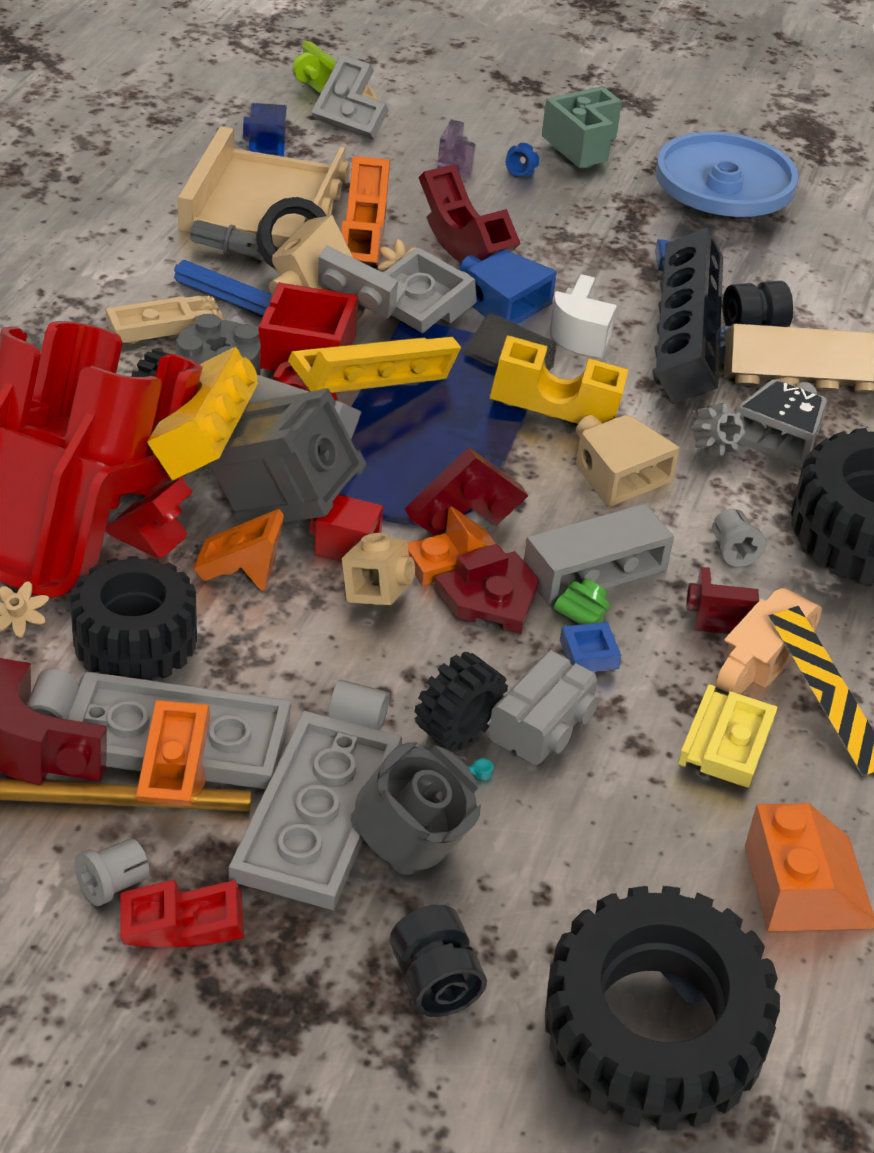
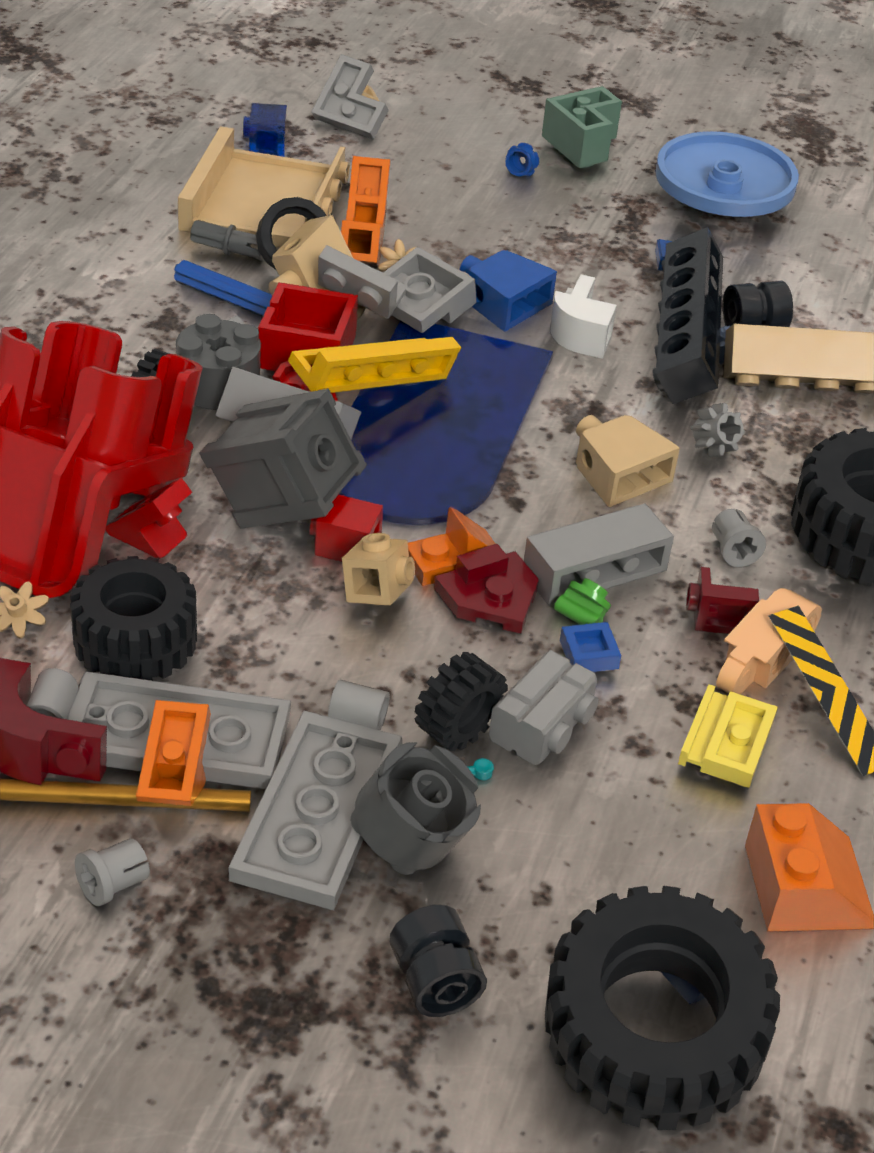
(158, 317): tan hinge -> none
(168, 918): red slope -> none
(205, 423): yellow arch -> none
(245, 546): orange slope -> none
(313, 66): lime hips -> none
(456, 149): clear purple bracket -> none
(457, 222): dark red arch -> none
(464, 485): dark red plate -> none
(491, 336): clear smoke slope -> none
(528, 384): yellow arch -> none
(783, 420): torso -> none

